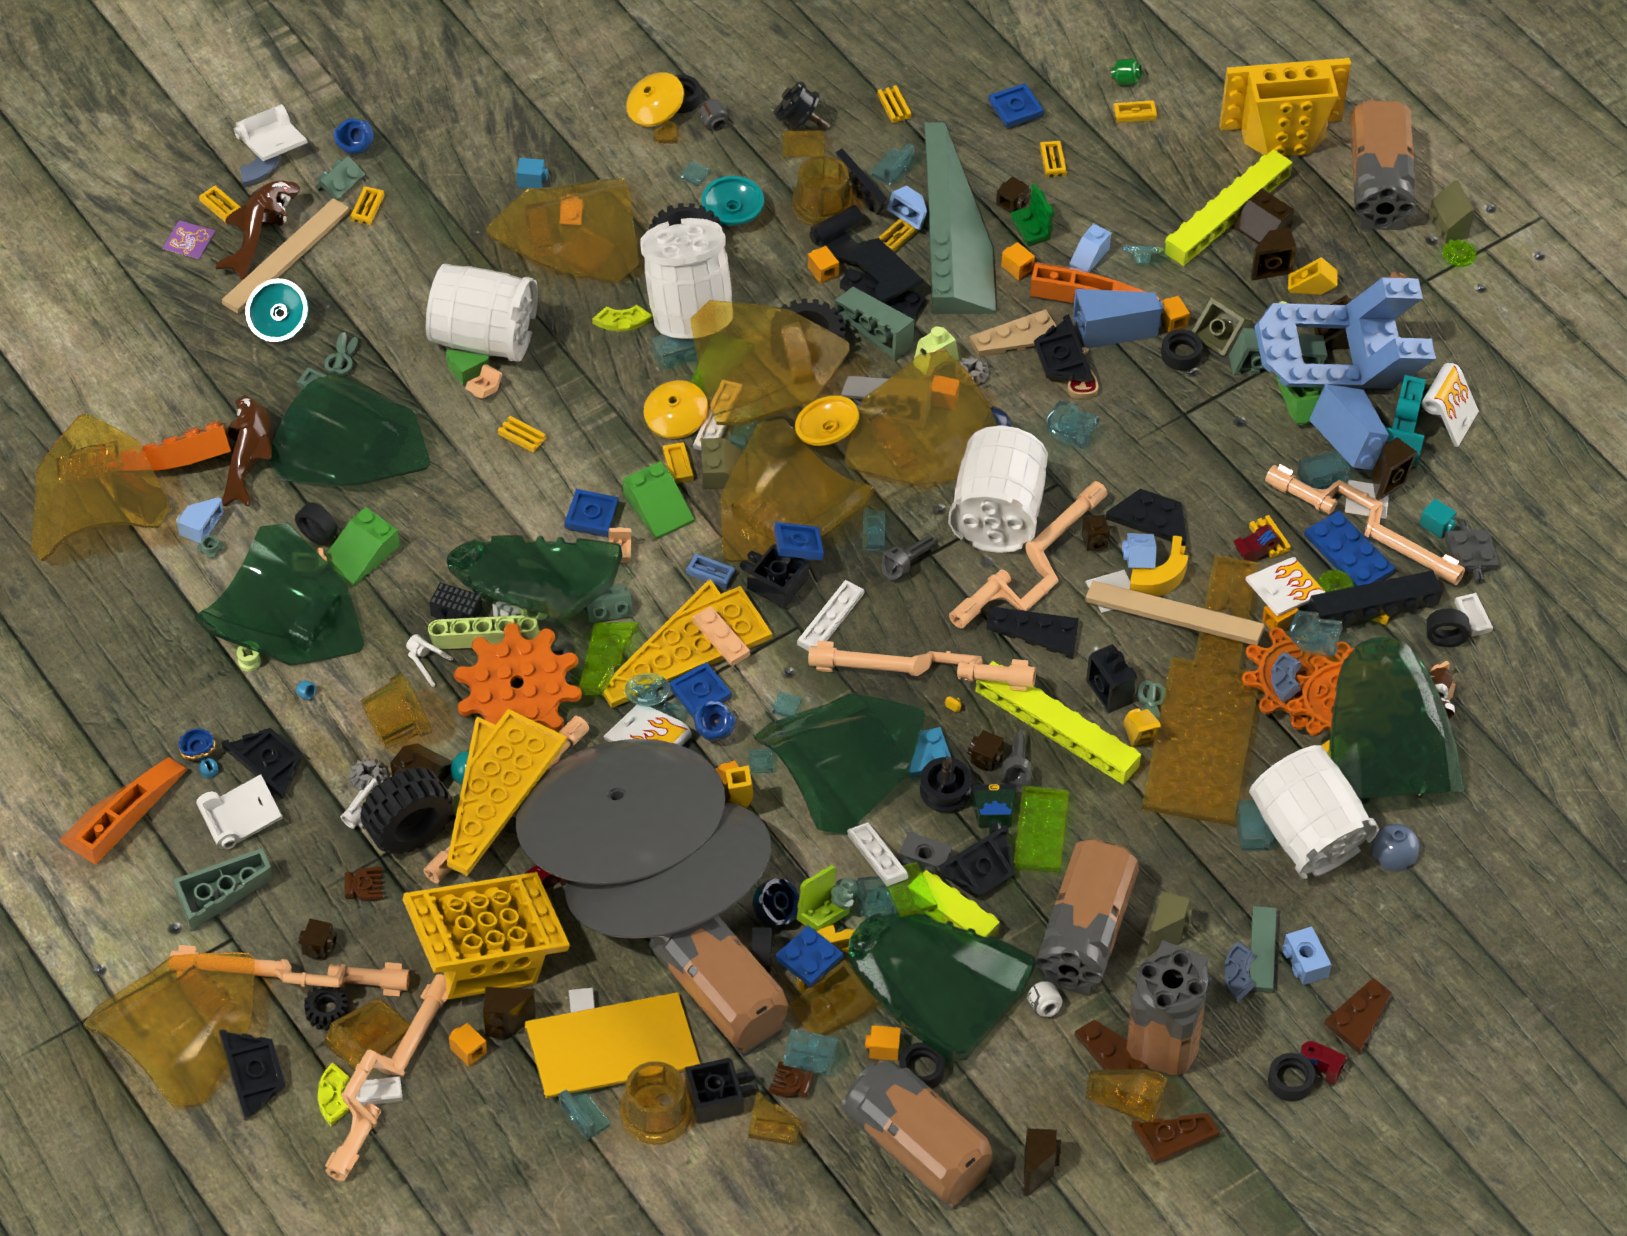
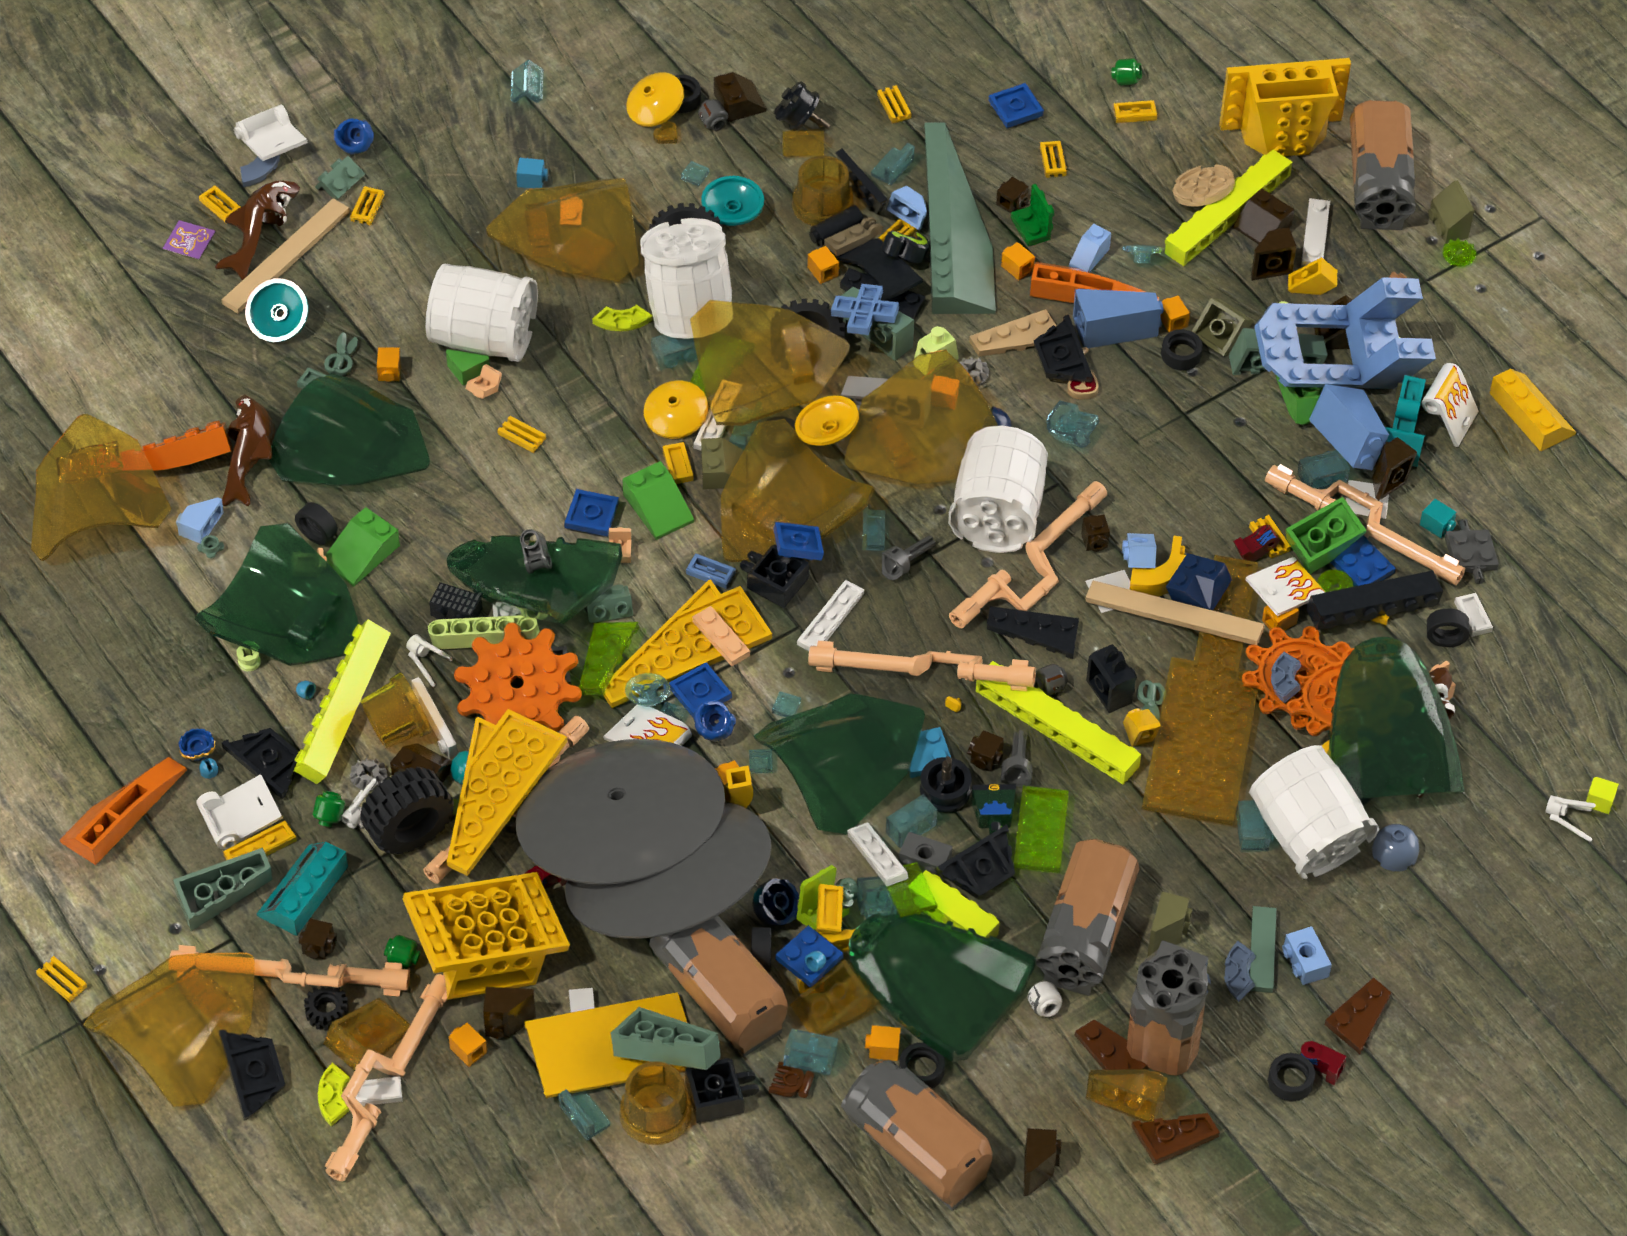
(48, 967): none -> yellow tile
(269, 839): none -> yellow tile
(304, 887): none -> teal slope
(328, 808): none -> green head
(341, 702): none -> neon yellow brick
(361, 884): reddish brown piece -> none
(388, 364): none -> light orange brick
(402, 950): none -> green head
(446, 741): none -> white plate
(527, 81): none -> clear light blue panel
(537, 555): none -> dark grey piece
(665, 1039): none -> sand green wedge
(738, 96): none -> dark brown slope
(772, 1123): clear yellow wing -> none
(815, 960): none -> dark azure hinge
(829, 909): none -> yellow tile
(854, 236): none -> dark tan hinge
(865, 309): none -> medium blue plate
(908, 248): none -> black animal
(914, 817): none -> clear light blue brick
(1051, 679): none -> dark grey head
(1150, 515): black wing -> none
(1199, 582): none -> dark blue slope
(1203, 185): none -> tan tile
(1315, 230): none -> white plate
(1315, 634): clear light blue brick -> none
(1324, 534): none -> bright green slope
(1530, 409): none -> yellow slope
(1558, 806): none -> white plant
(1602, 794): none -> neon yellow piece

